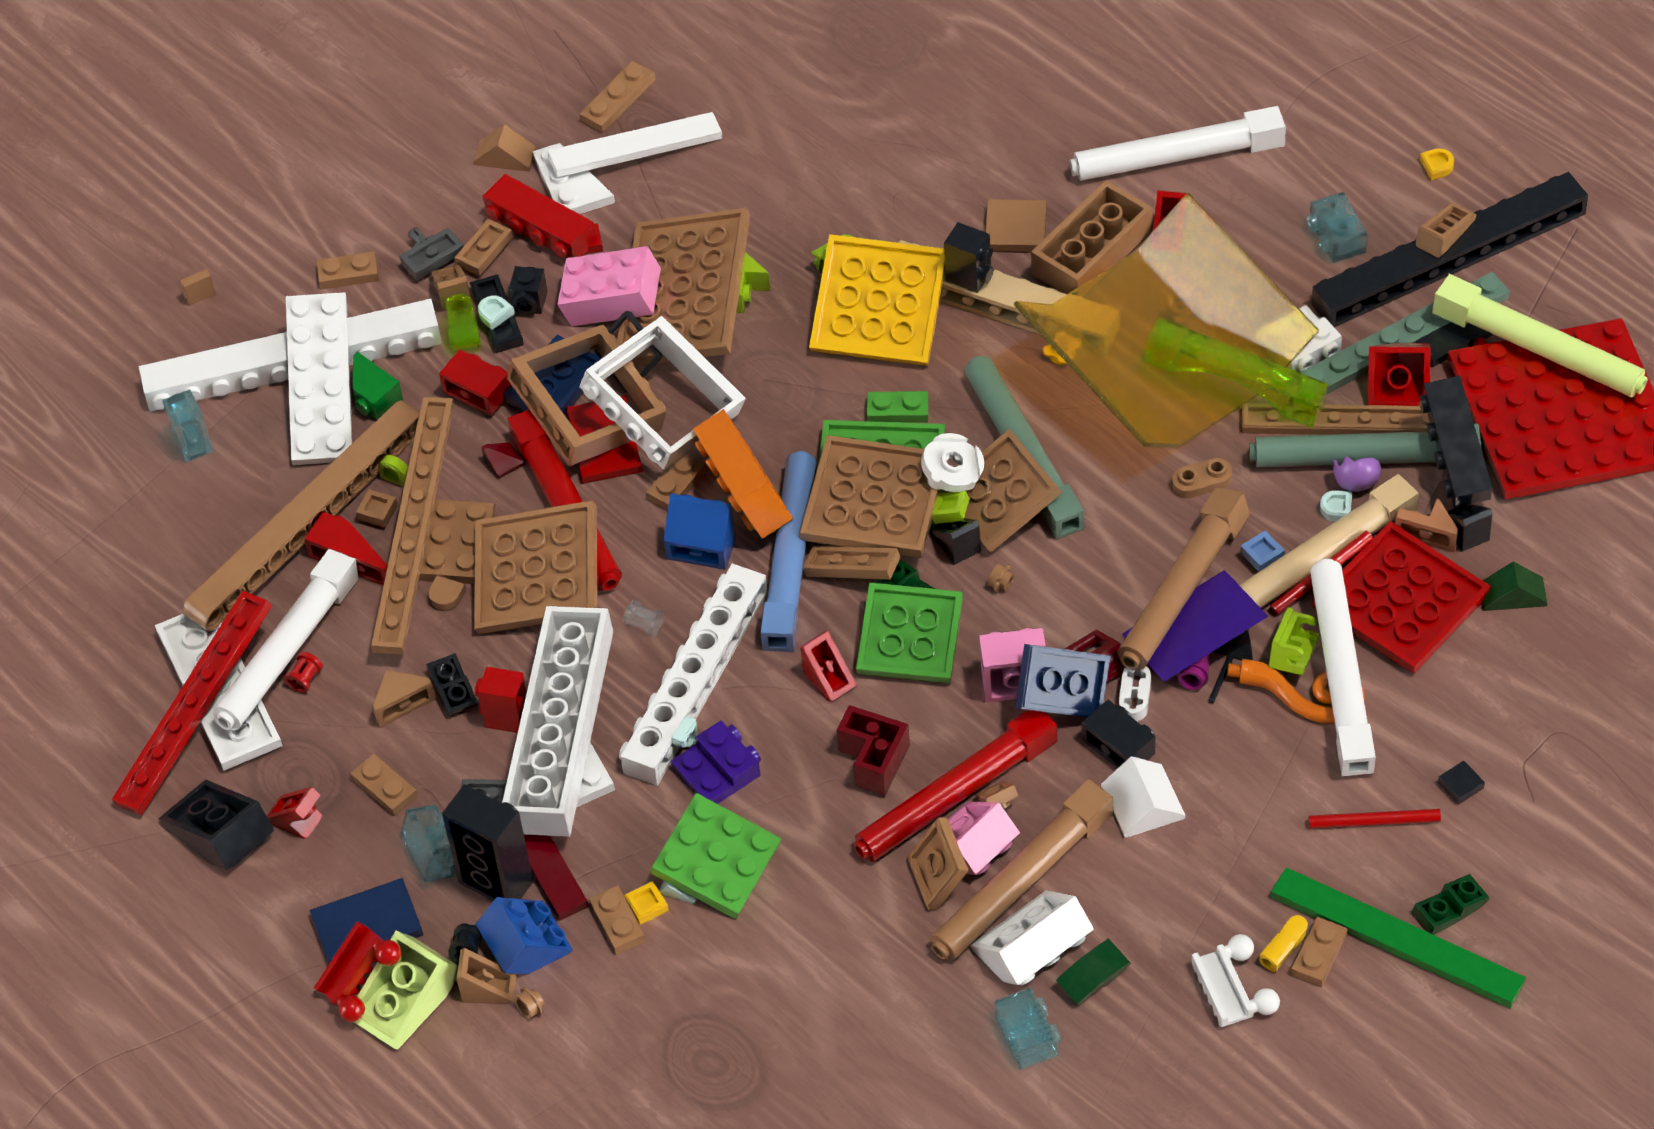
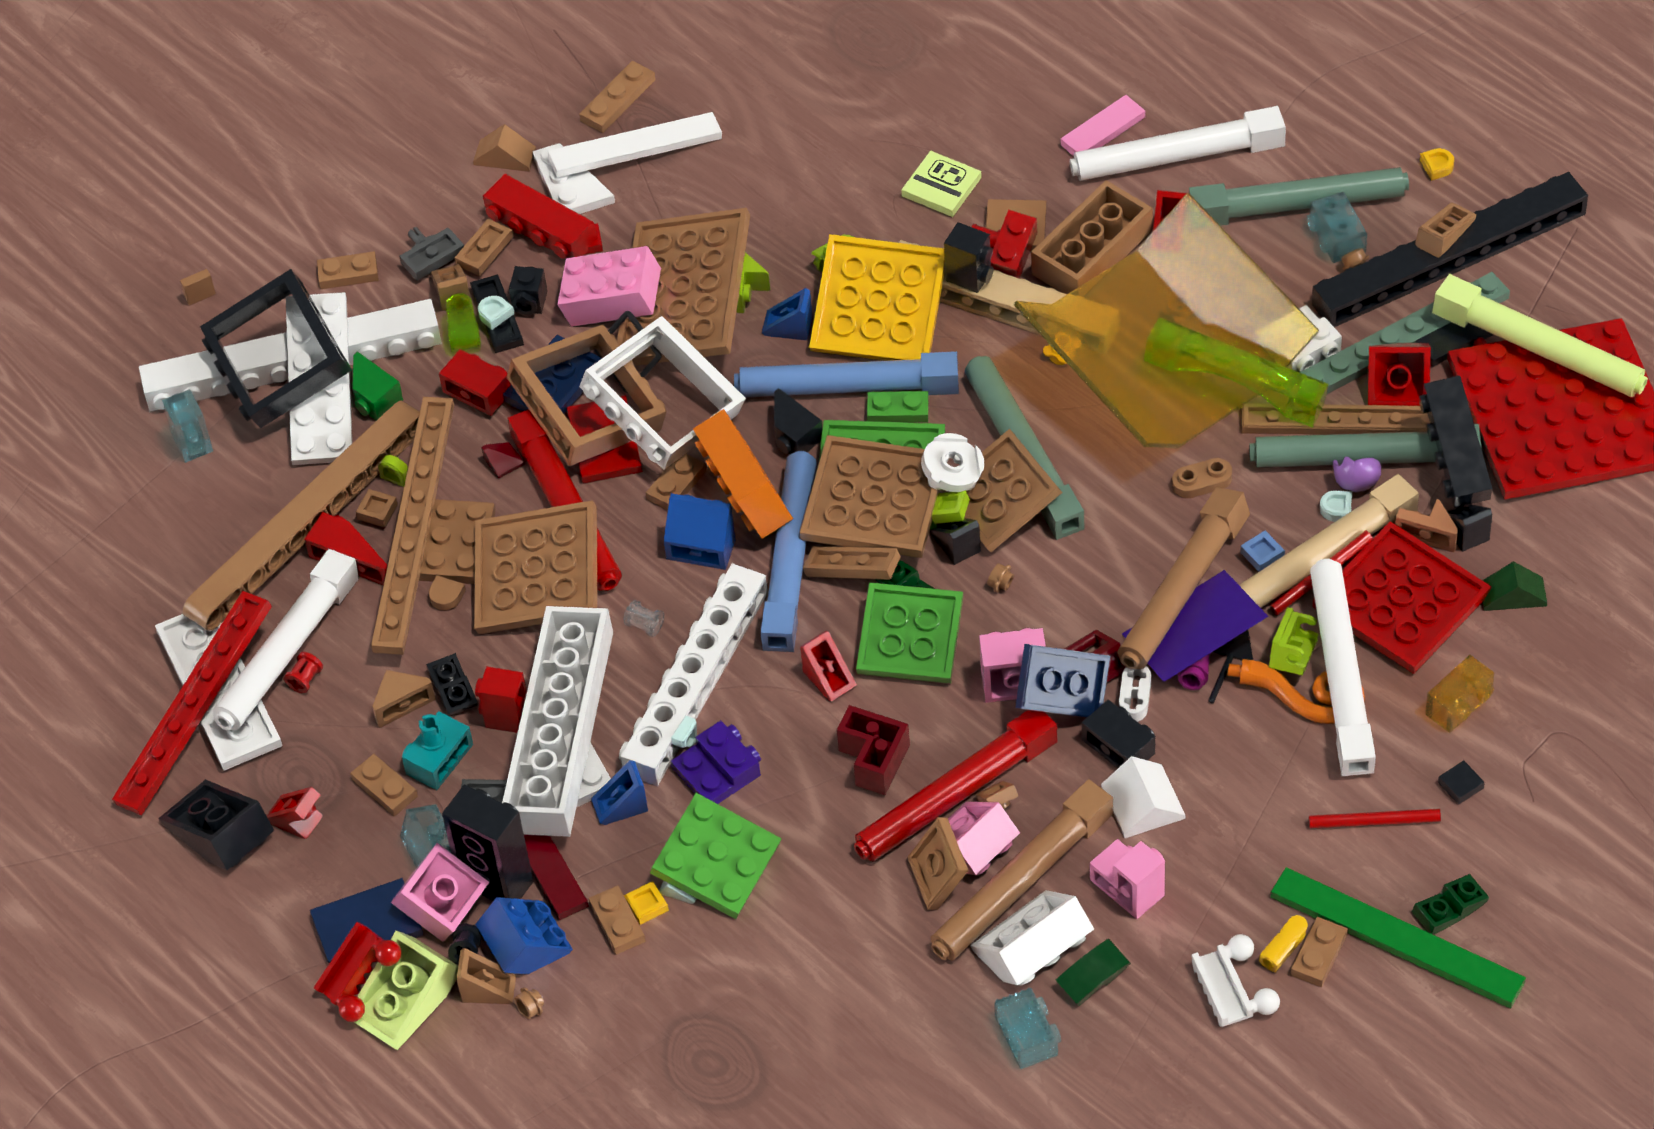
(298, 389): none -> black window
(436, 749): none -> teal brick
(440, 892): none -> bright pink slope
(621, 796): none -> blue slope
(790, 317): none -> blue slope
(794, 425): none -> black slope
(932, 373): none -> medium blue brick
(941, 183): none -> yellowish green tile
(1012, 242): none -> red brick
(1104, 126): none -> bright pink tile
(1130, 876): none -> bright pink brick
(1298, 194): none -> sand green brick
(1354, 258): none -> medium nougat plate
(1459, 693): none -> clear yellow brick

